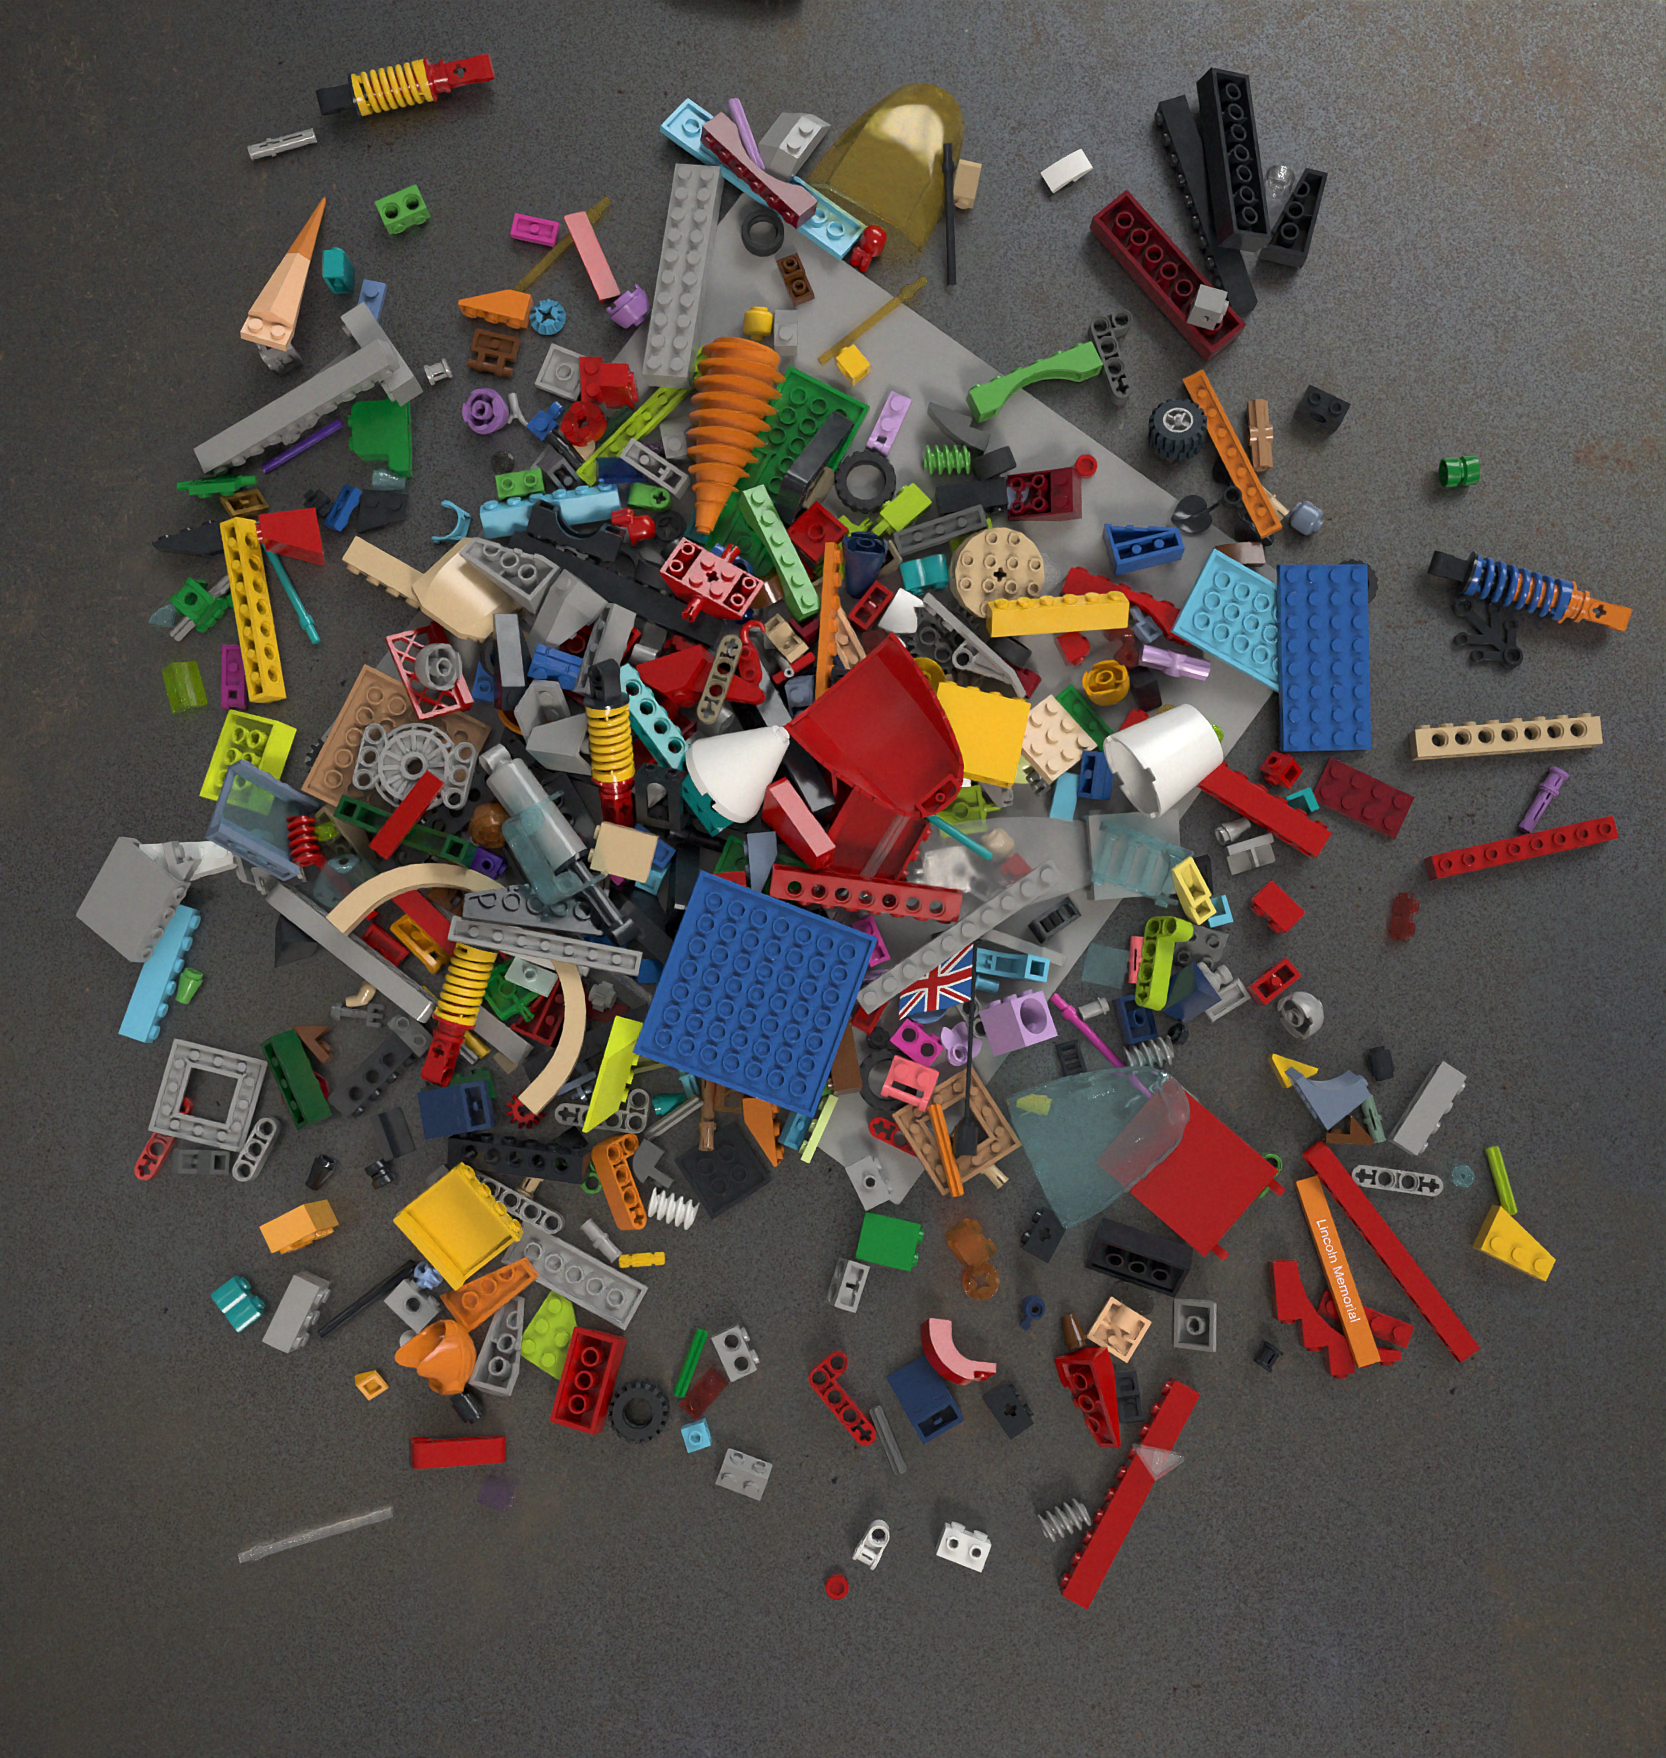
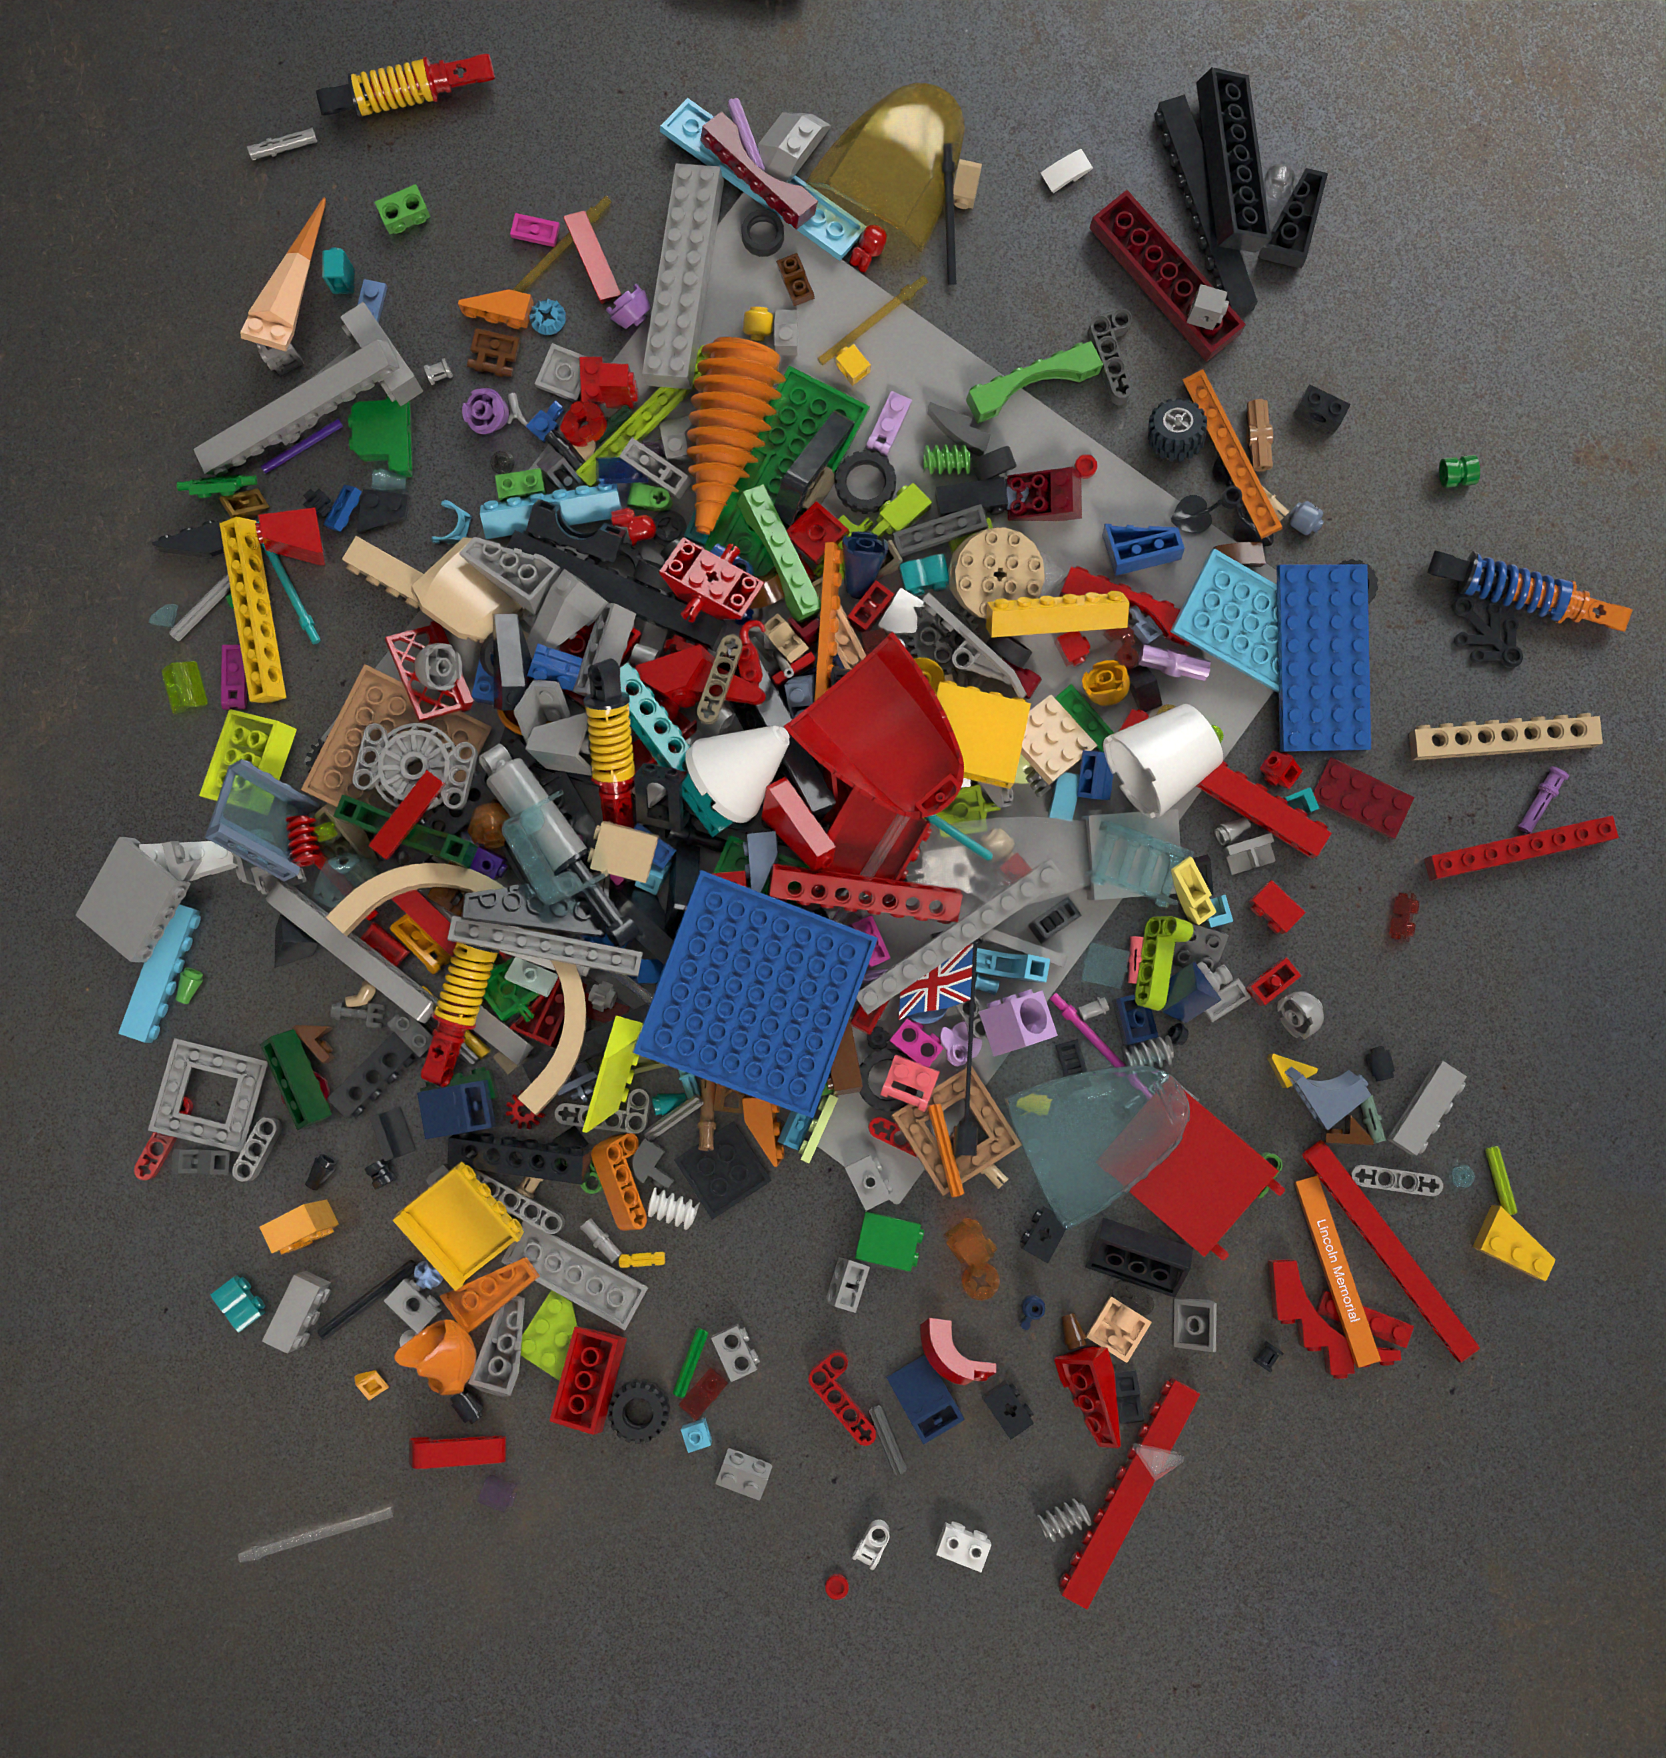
(206, 608): green piece -> none

